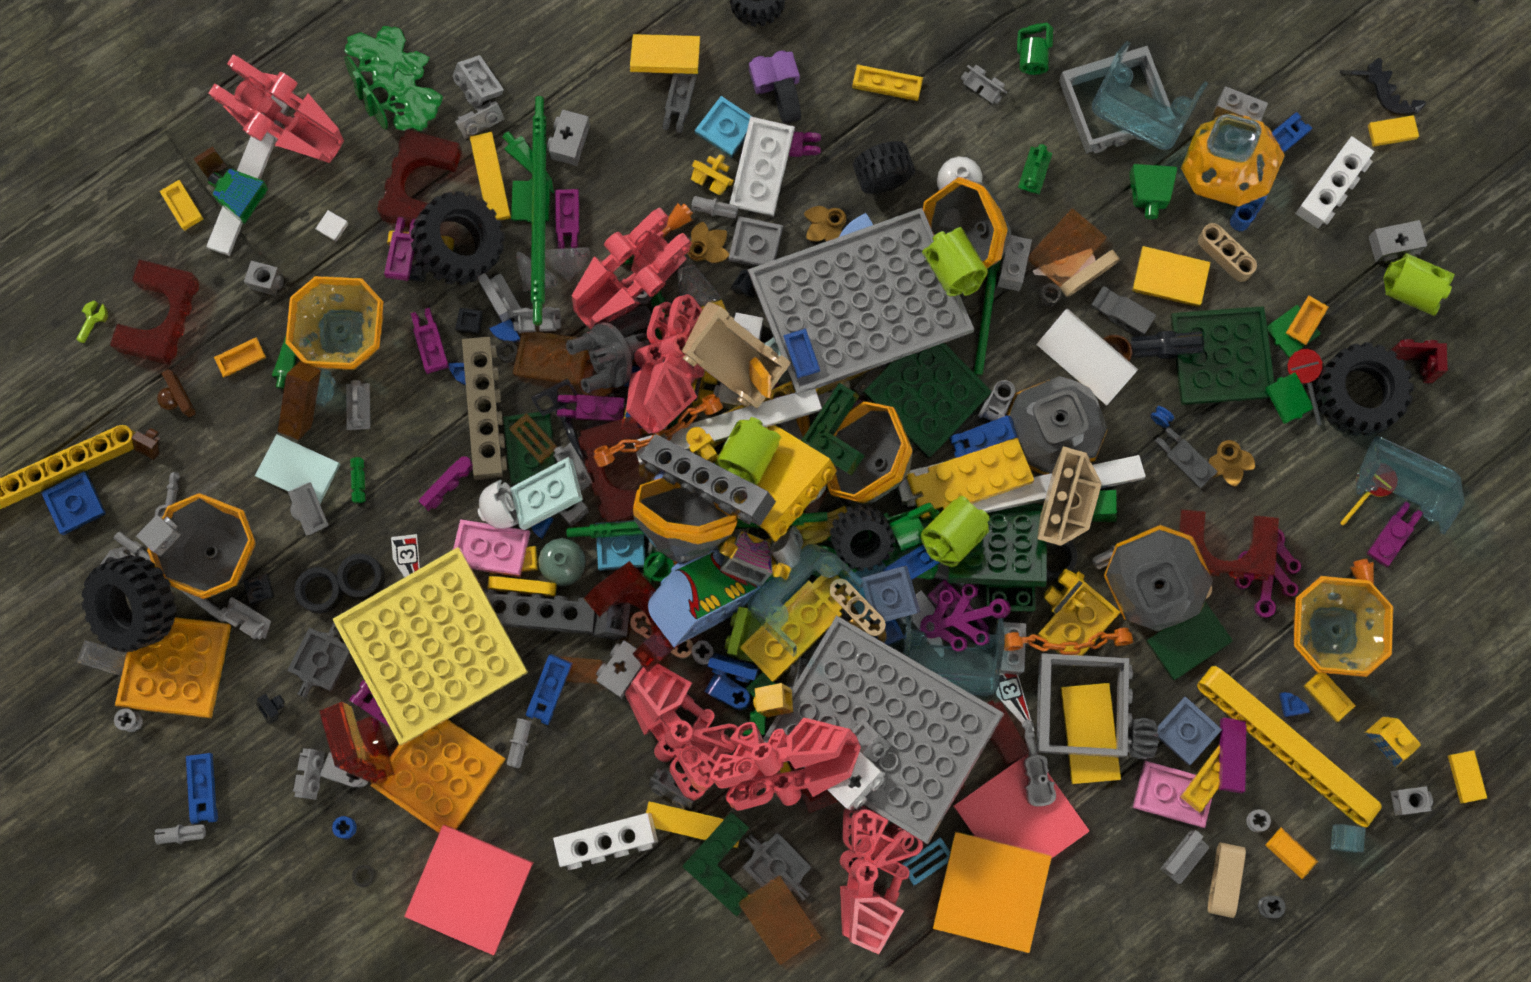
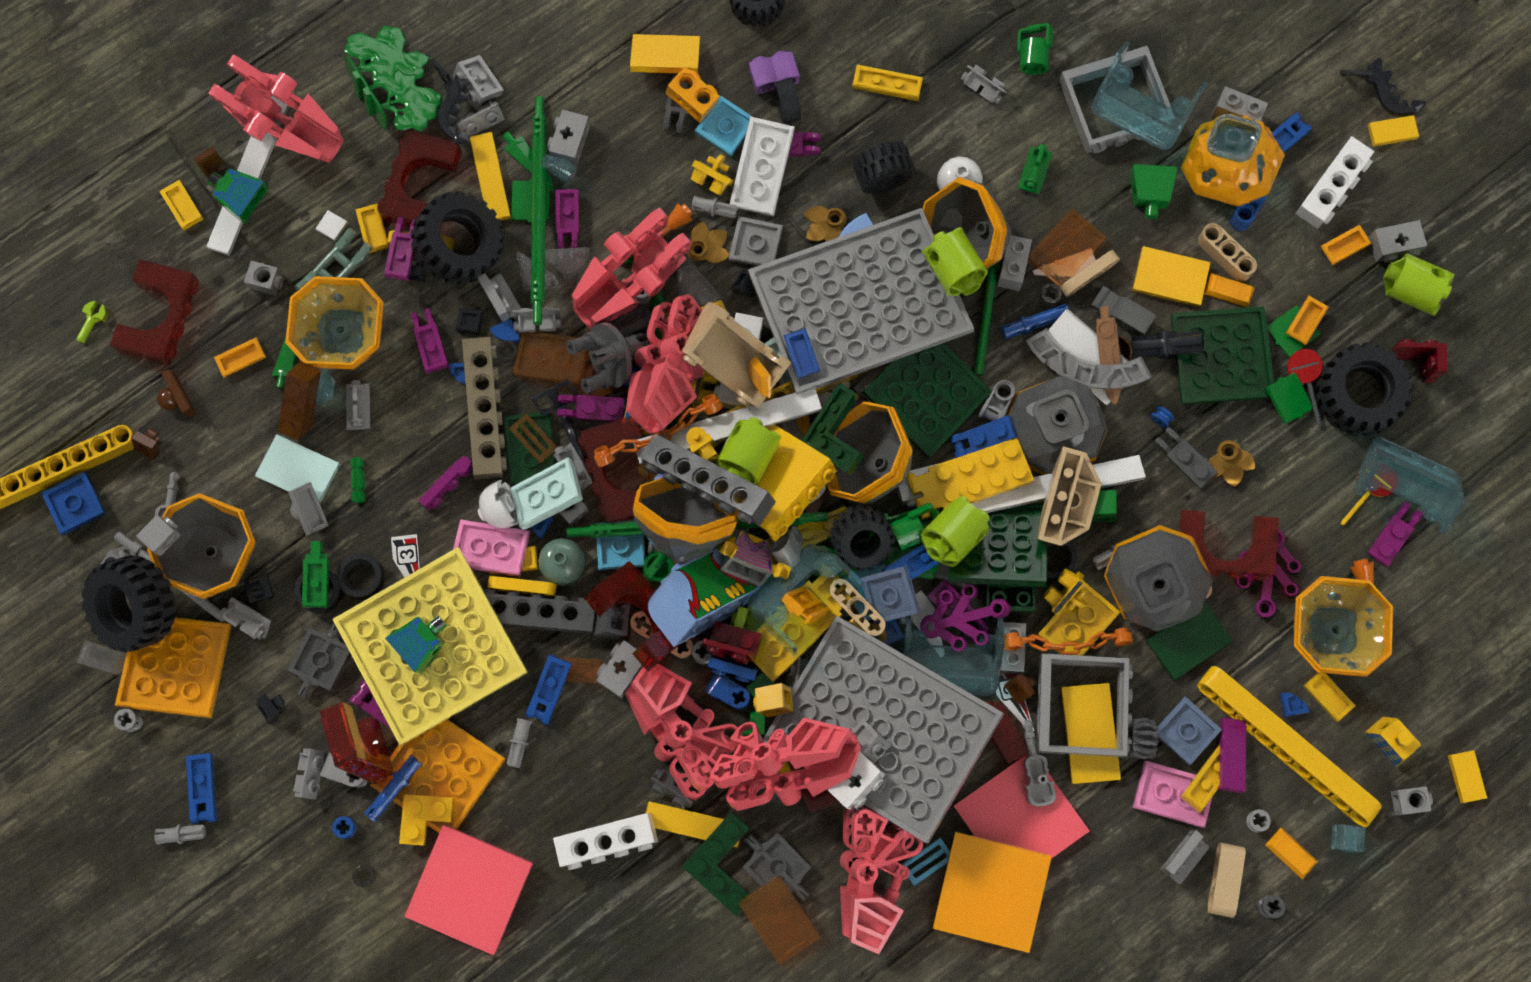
(315, 577): none -> green hinge
(336, 254): none -> sand green piece
(372, 227): none -> yellow tile
(392, 789): none -> blue pin
(418, 642): none -> torso
(418, 811): none -> yellow plate
(450, 104): none -> black piece
(559, 167): none -> clear light blue cone
(688, 97): none -> light orange brick
(733, 642): none -> dark red bracket
(804, 603): none -> light orange plate
(1021, 687): none -> reddish brown tile
(1028, 324): none -> blue pin
(1085, 372): none -> light grey tile
(1108, 346): none -> medium nougat piece
(1229, 290): none -> light orange tile
(1346, 245): none -> light orange tile

